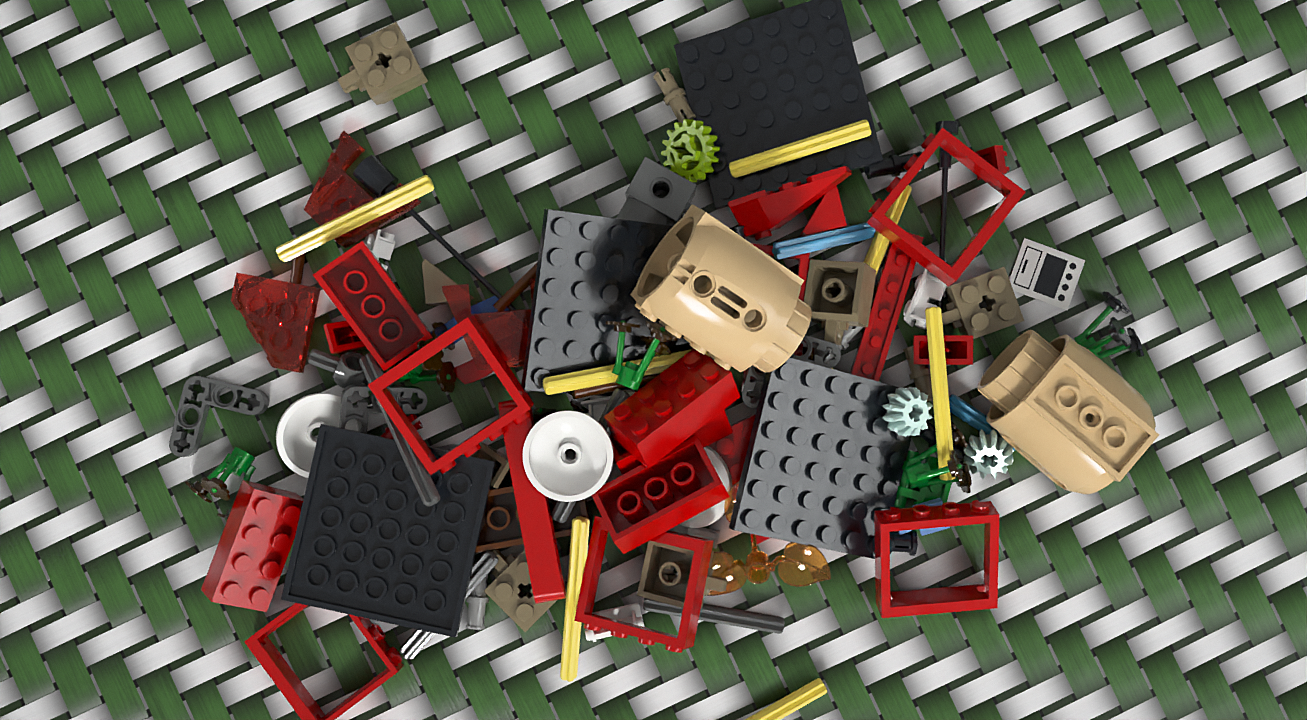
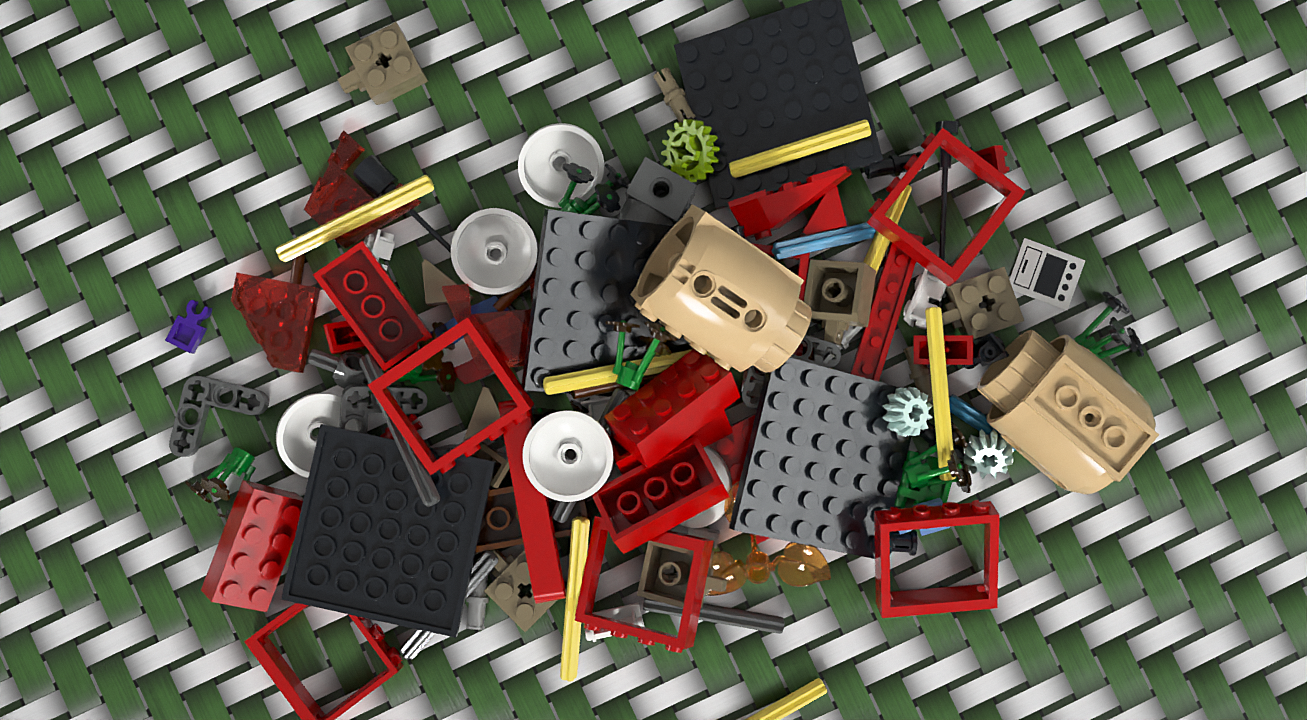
(187, 331): none -> dark purple plate
(484, 413): none -> dark tan slope
(491, 231): none -> white dish
(544, 177): none -> white dish
(604, 195): none -> black plant
(987, 350): none -> black hinge

